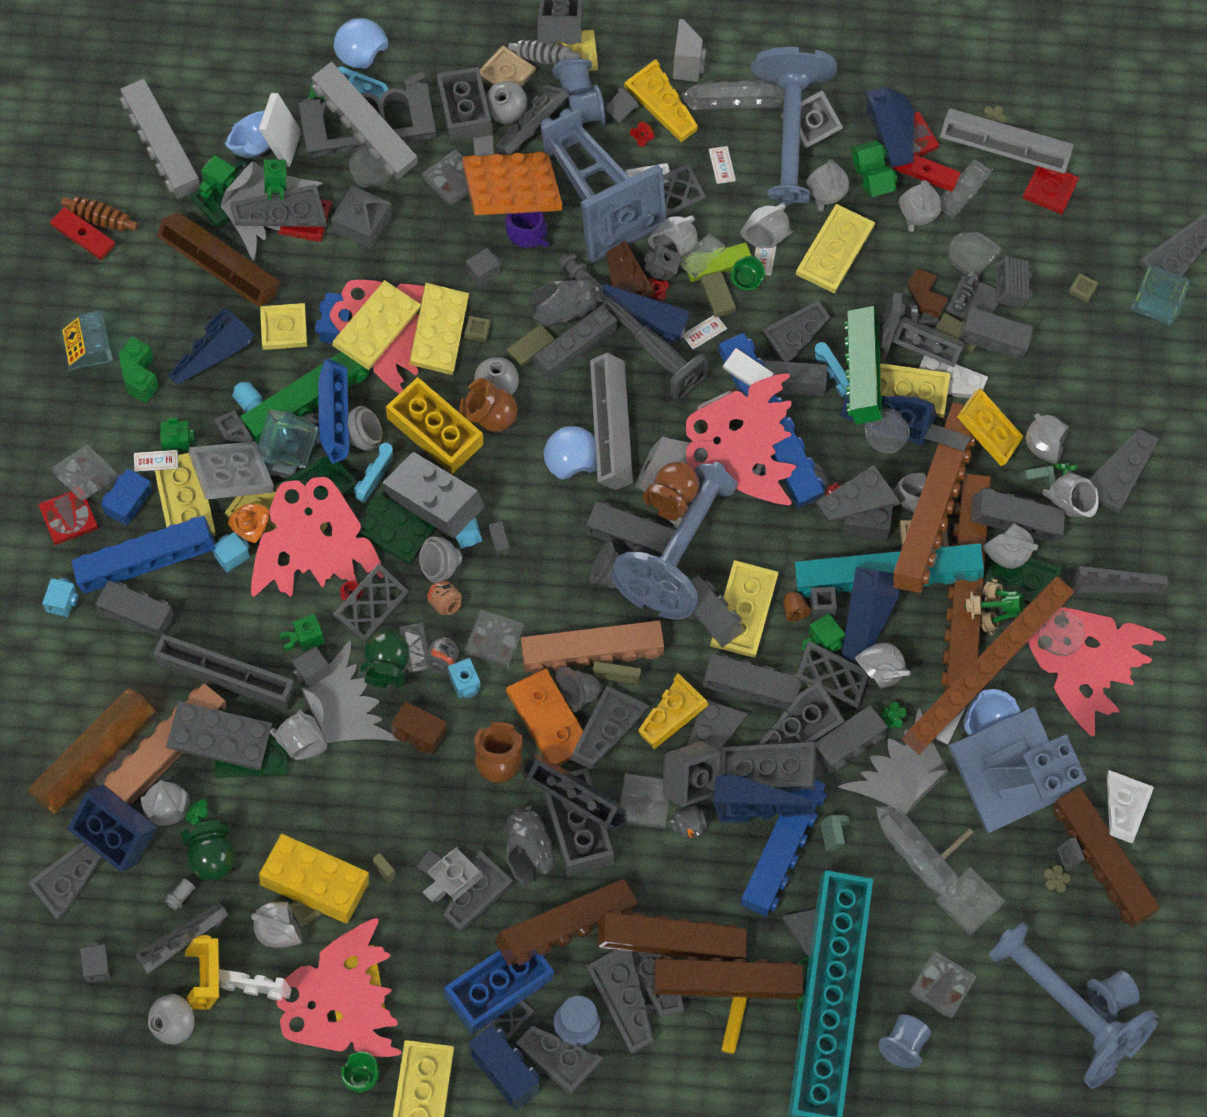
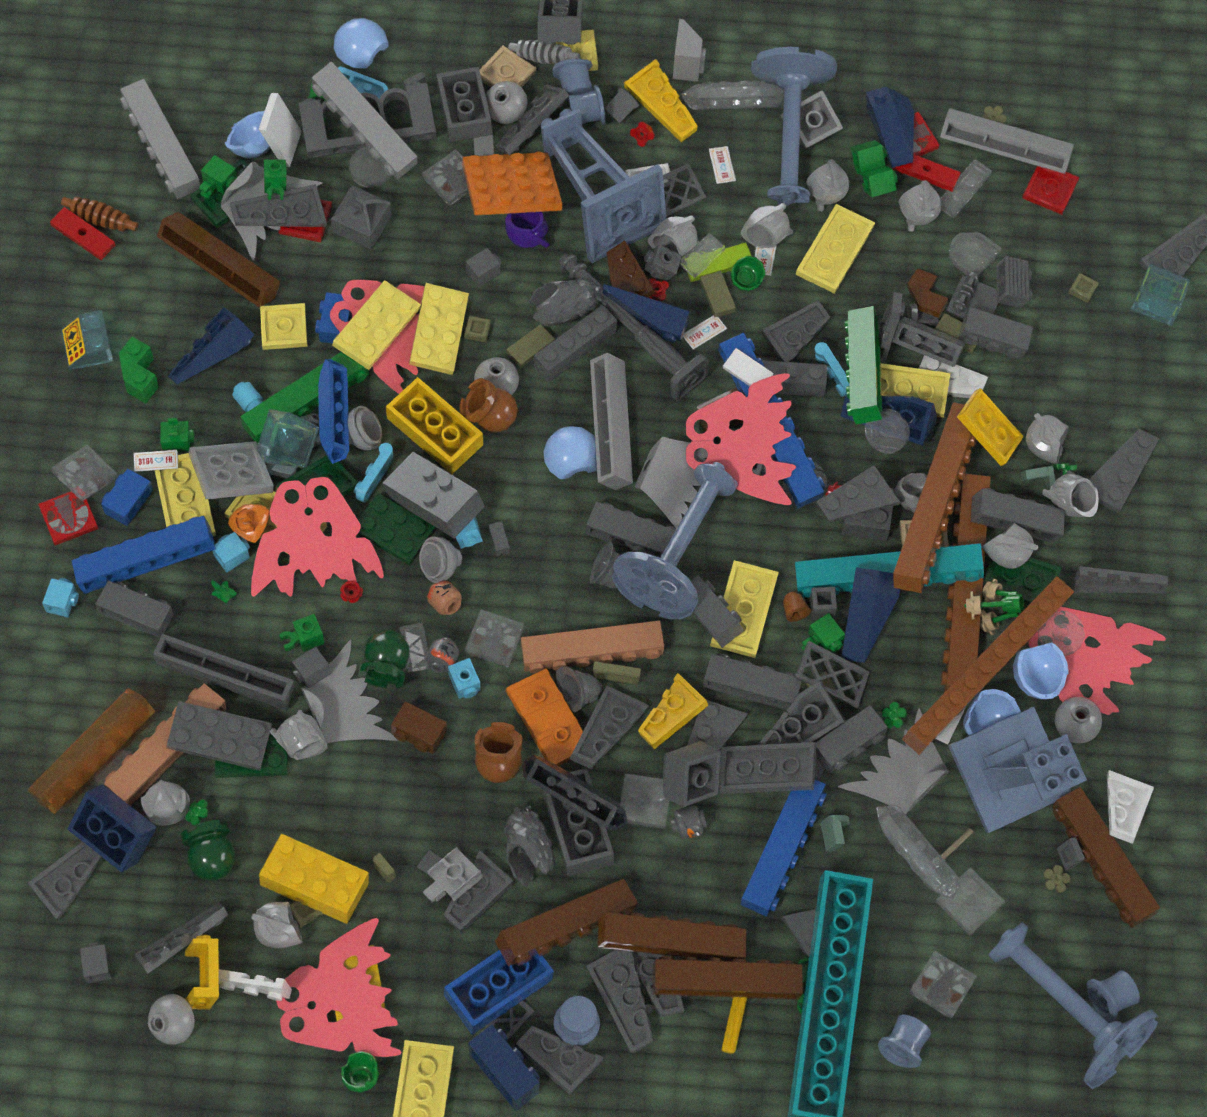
(179, 894): light grey pin -> none
(222, 591): none -> green plant
(232, 428): dark grey slope -> none
(390, 604): dark grey window -> none
(672, 490): dark orange tile -> none
(741, 799): dark blue wedge -> none
(884, 664): light grey helmet -> none
(947, 437): dark grey sticker -> none
(1041, 671): none -> light blue cylinder
(1078, 729): none -> light grey piece

